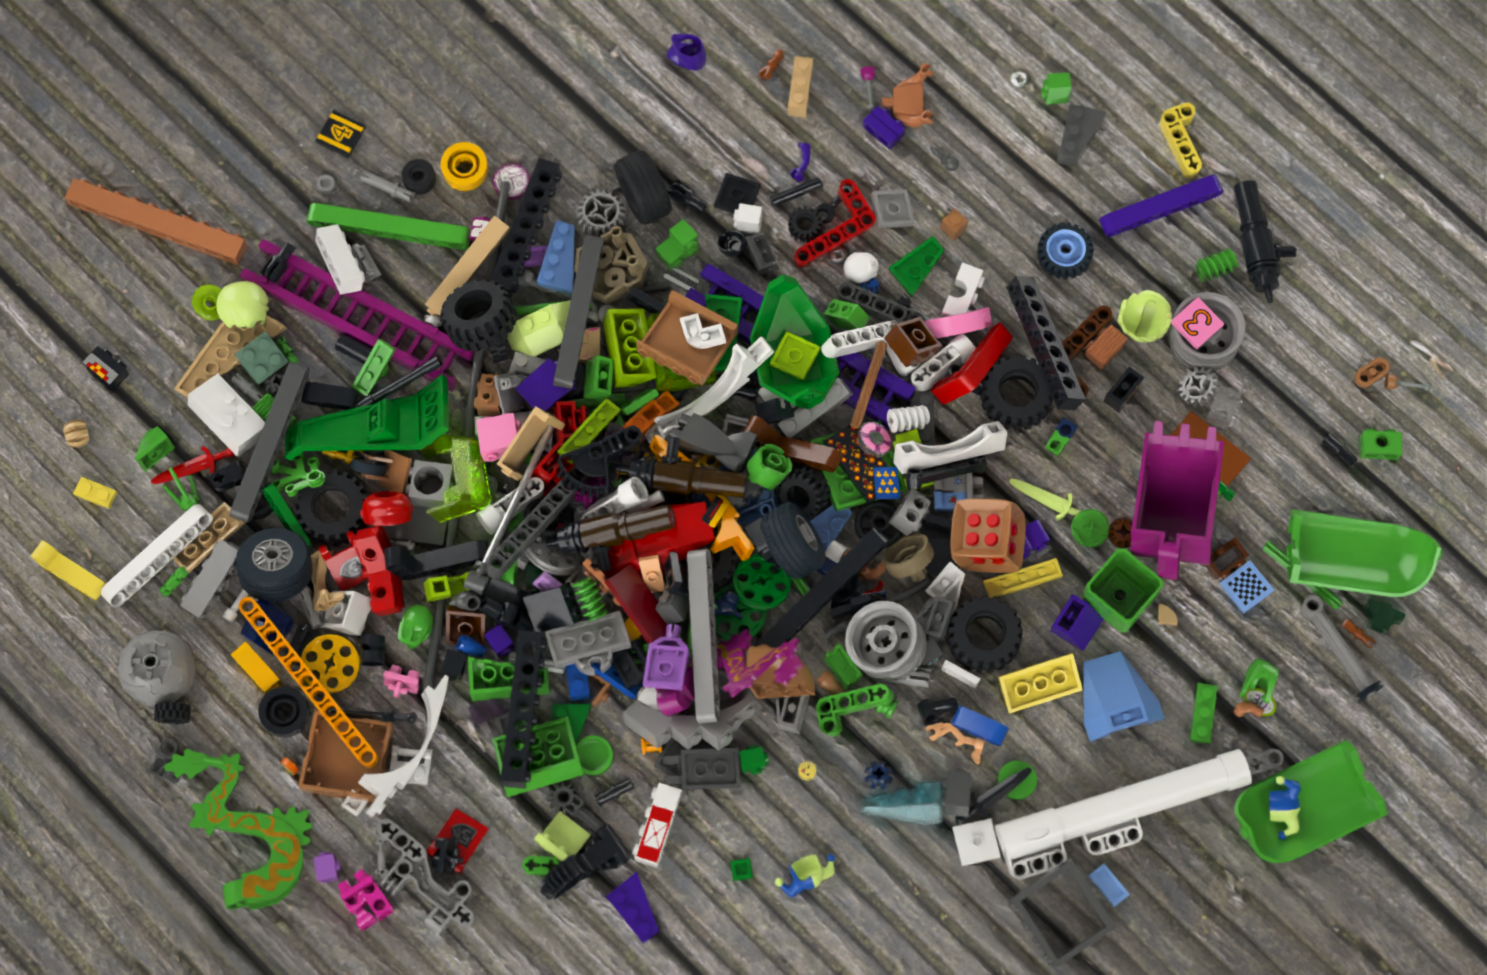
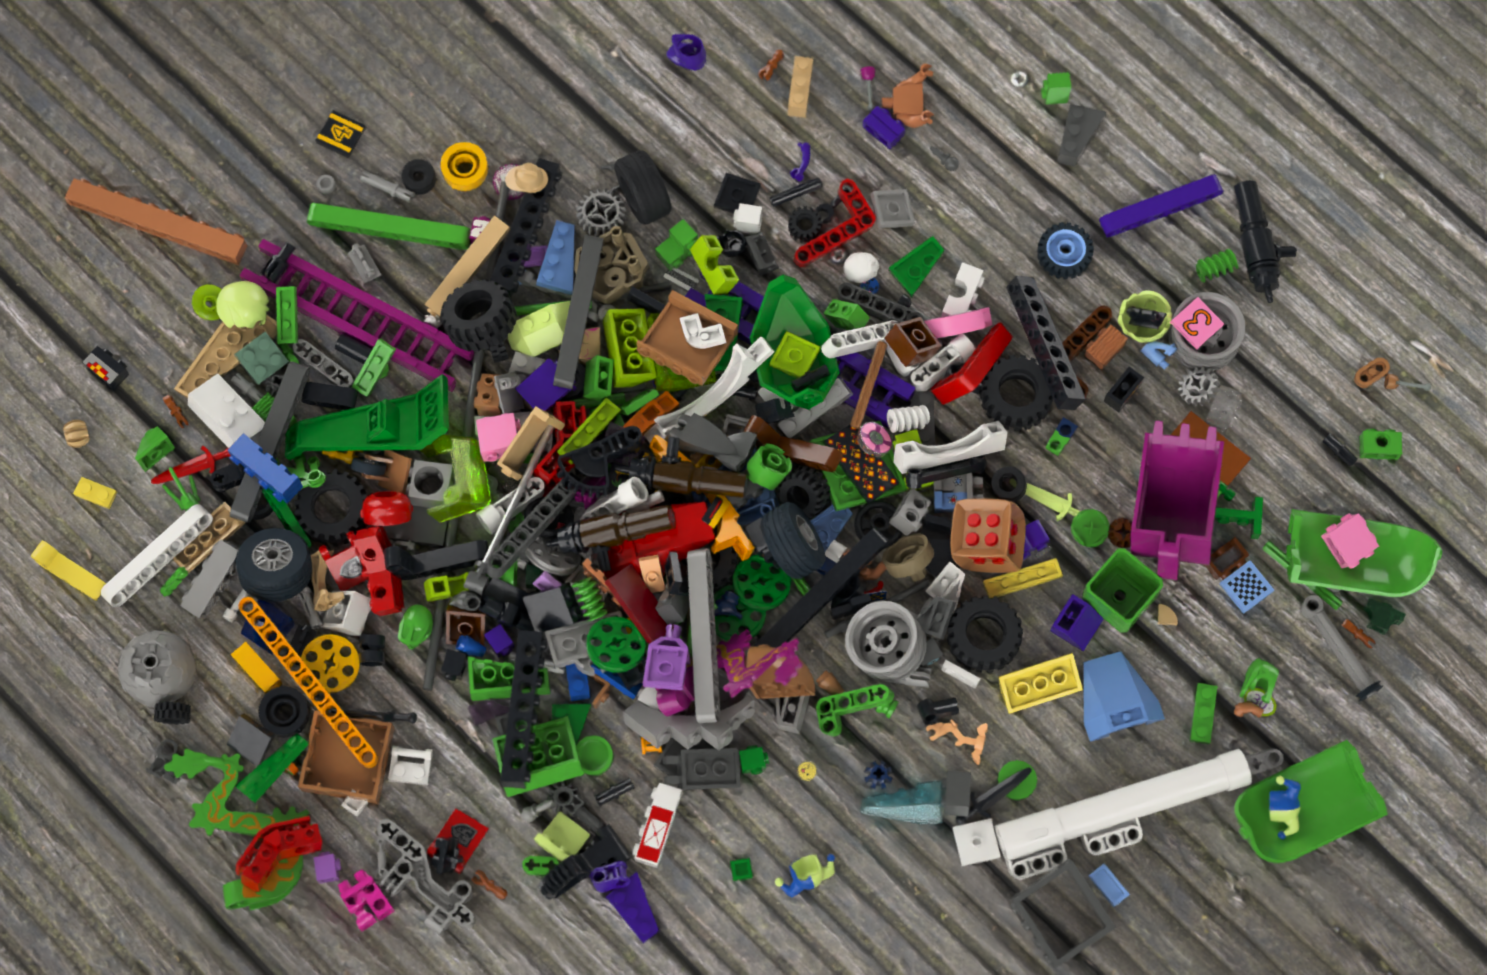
(175, 411): none -> dark orange piece
(250, 739): none -> black tile
(264, 775): none -> green wing
(265, 469): none -> wedge
(277, 842): none -> red brick
(287, 315): none -> bright green plate
(323, 364): none -> light grey beam
(339, 259): white brick -> none
(384, 784): white slope -> none
(401, 683): bright pink hips -> none
(425, 368): black piece -> none
(499, 892): none -> dark orange piece
(526, 178): none -> tan piece
(531, 812): none -> light grey bar
(611, 875): none -> dark purple piece
(613, 651): none -> green wedge
(686, 196): black arm -> none
(719, 277): none -> lime arch
(810, 378): none -> black pin
(843, 667): bright green hinge -> none
(886, 482): blue sticker -> none
(954, 224): medium nougat brick -> none
(979, 726): blue beam -> none
(1009, 472): none -> black tyre
(1145, 318): none -> black hinge
(1151, 351): none -> light blue plant
(1183, 143): light yellow beam -> none
(1244, 517): none -> green bracket
(1350, 540): none -> bright pink brick

